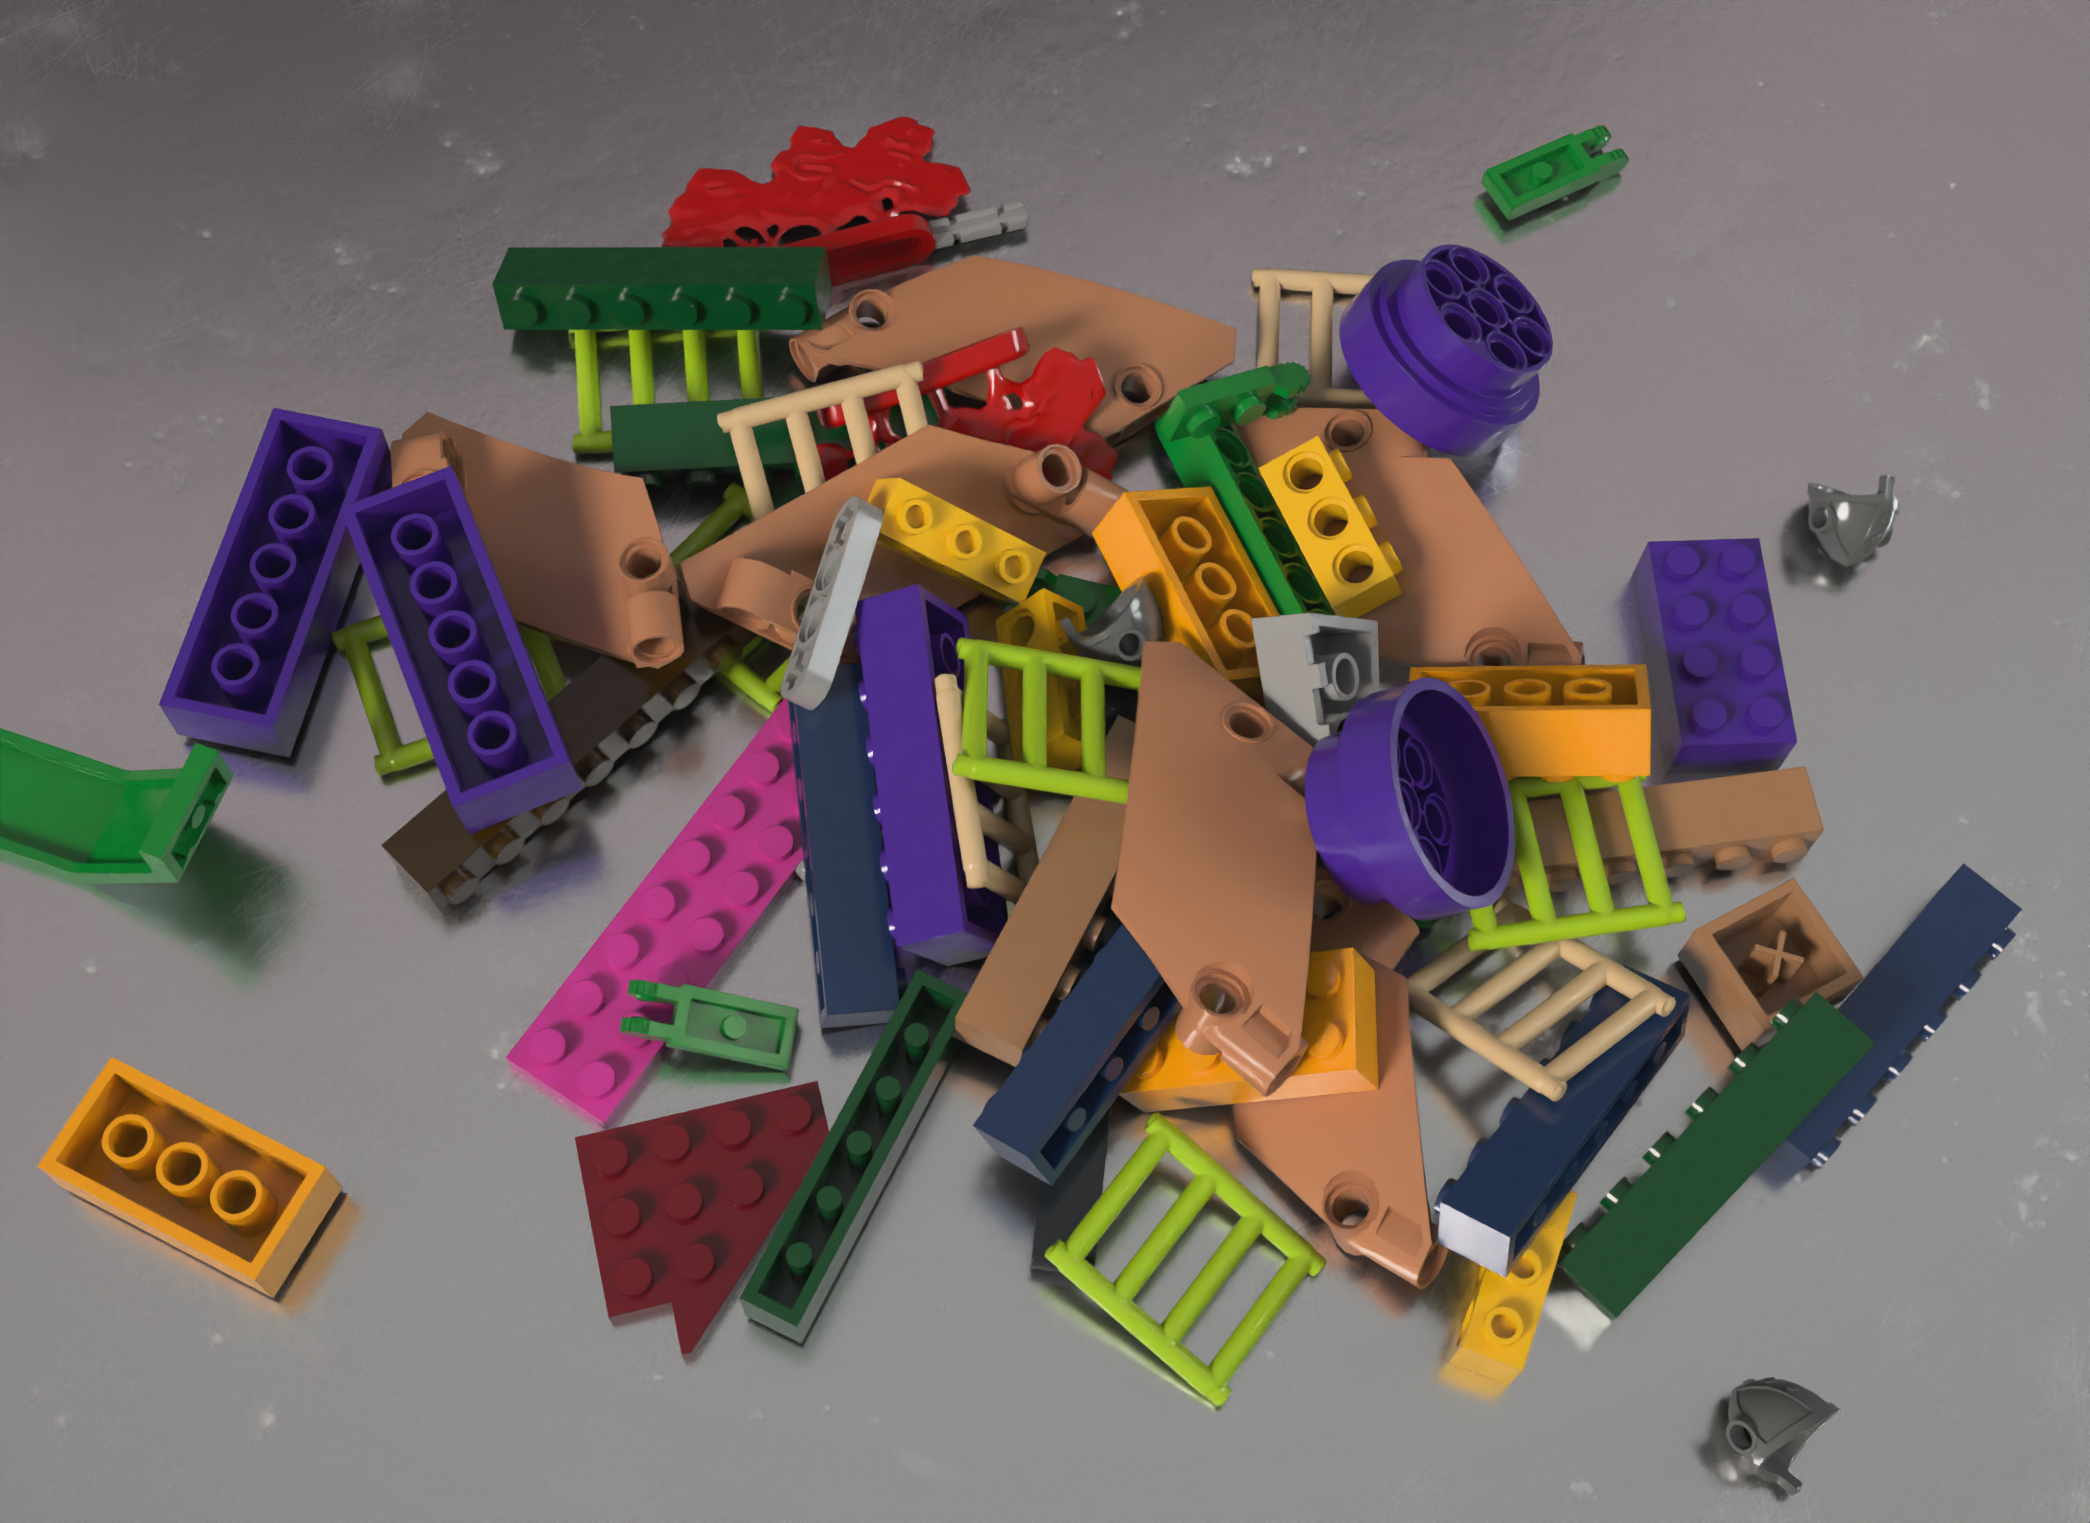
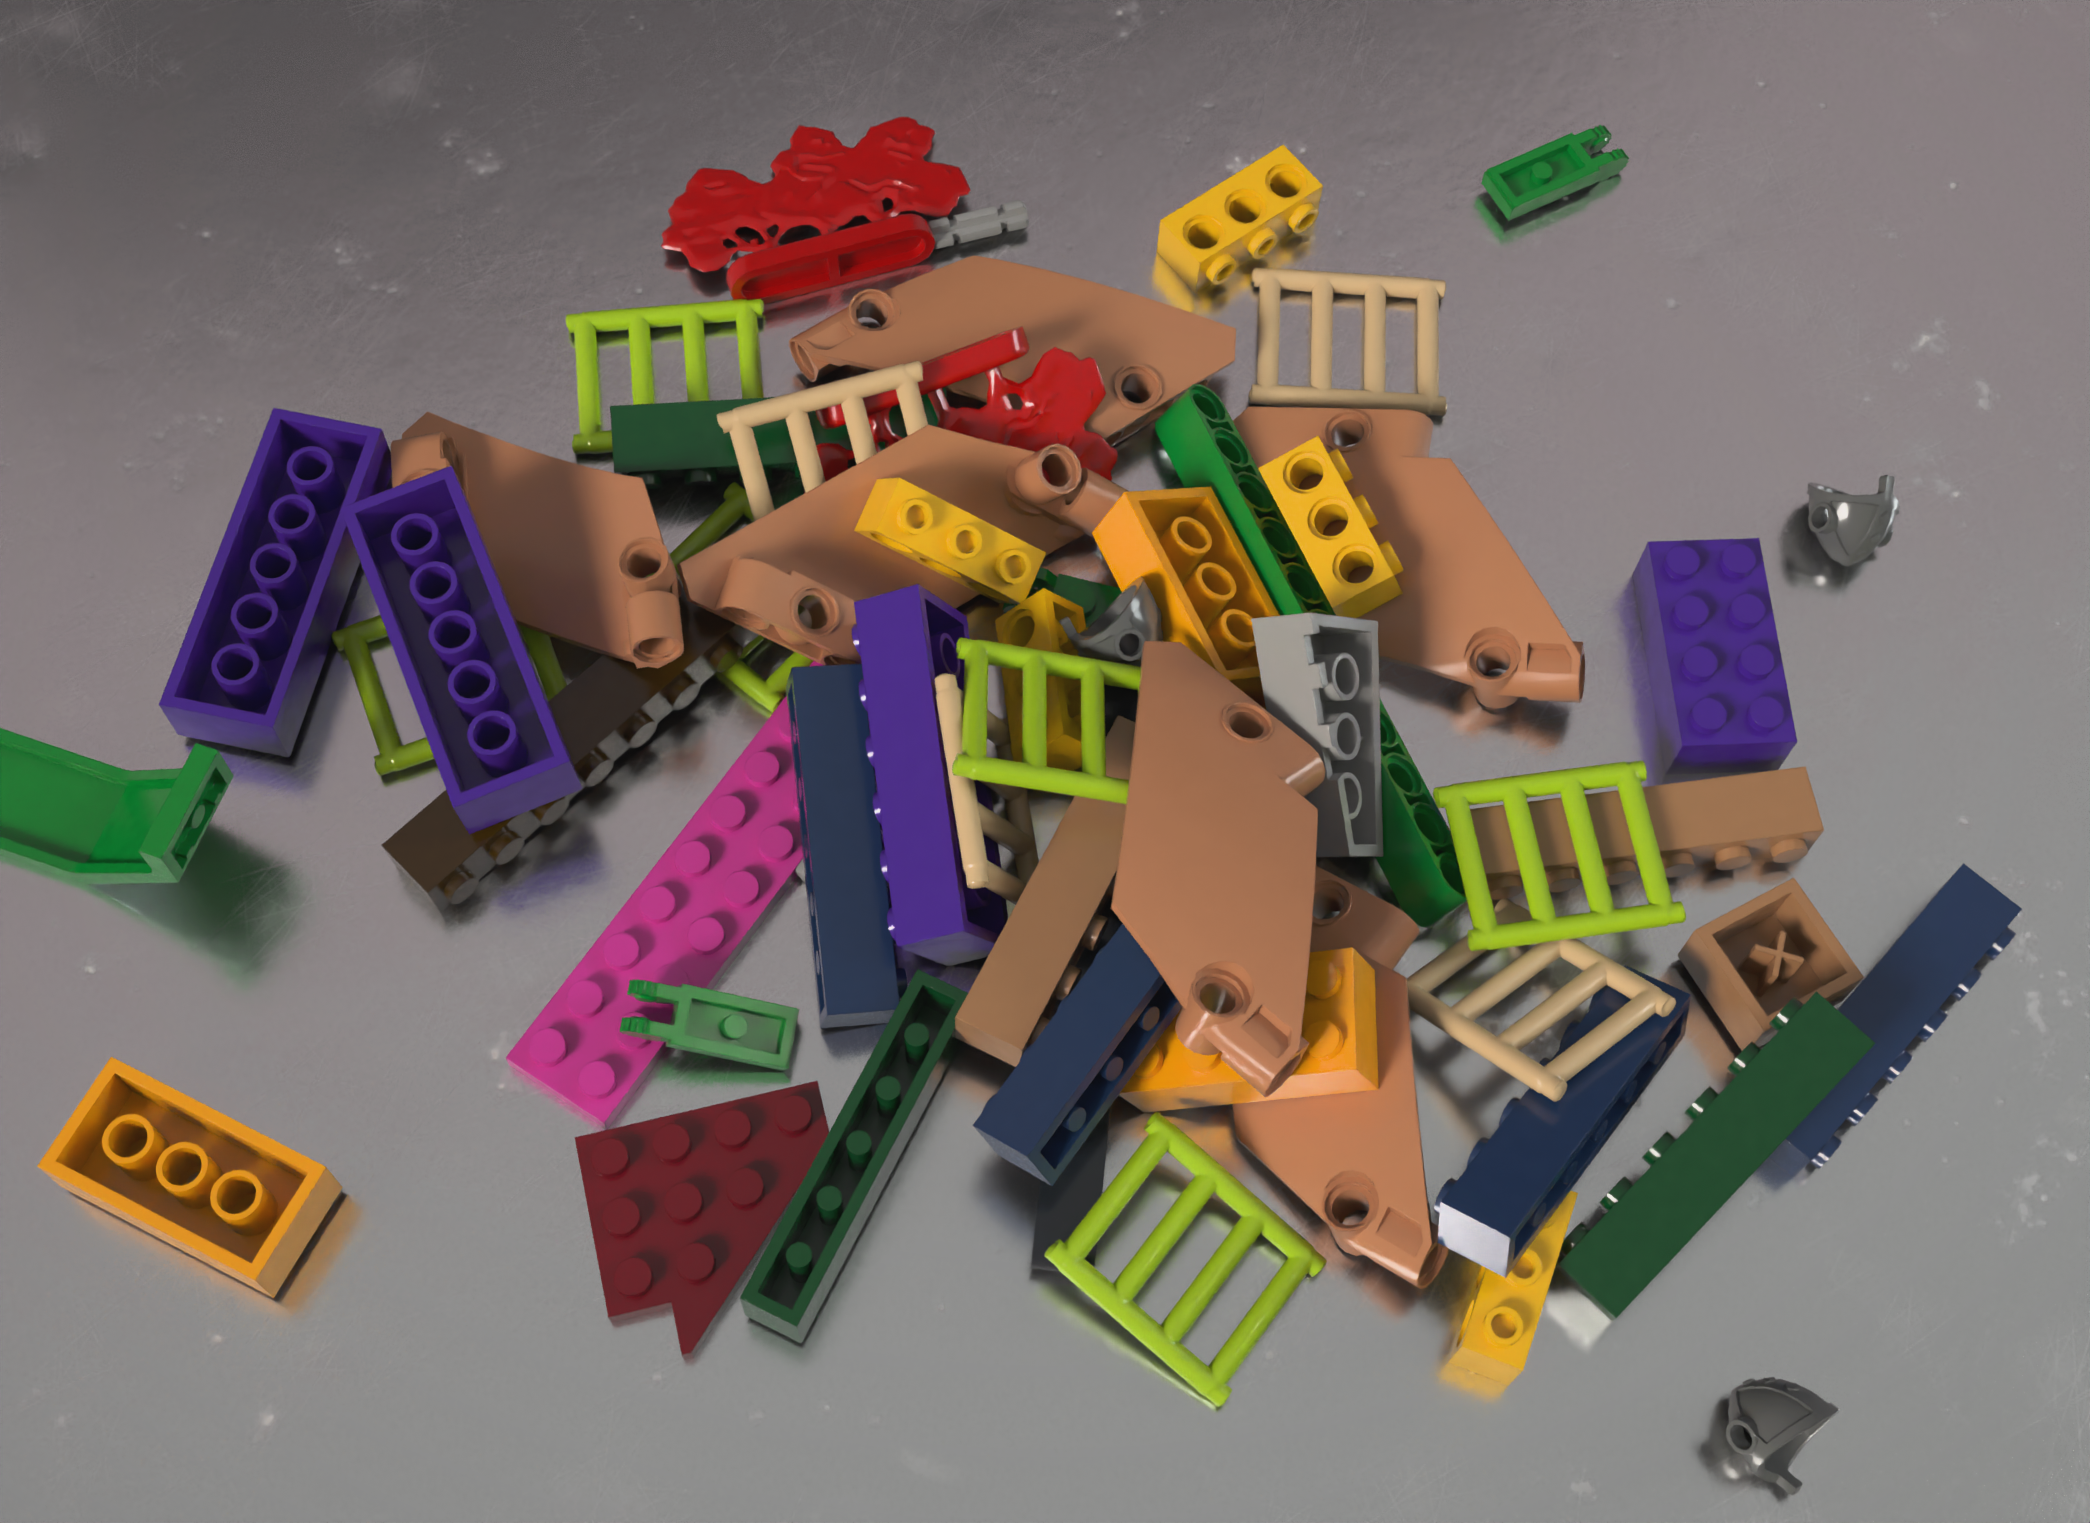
(663, 288): dark green brick -> none
(832, 603): light grey beam -> none
(1235, 399): green hinge -> none
(1270, 198): none -> yellow brick
(1412, 803): dark purple wheel -> none
(1448, 349): dark purple wheel -> none
(1560, 717): light orange brick -> none

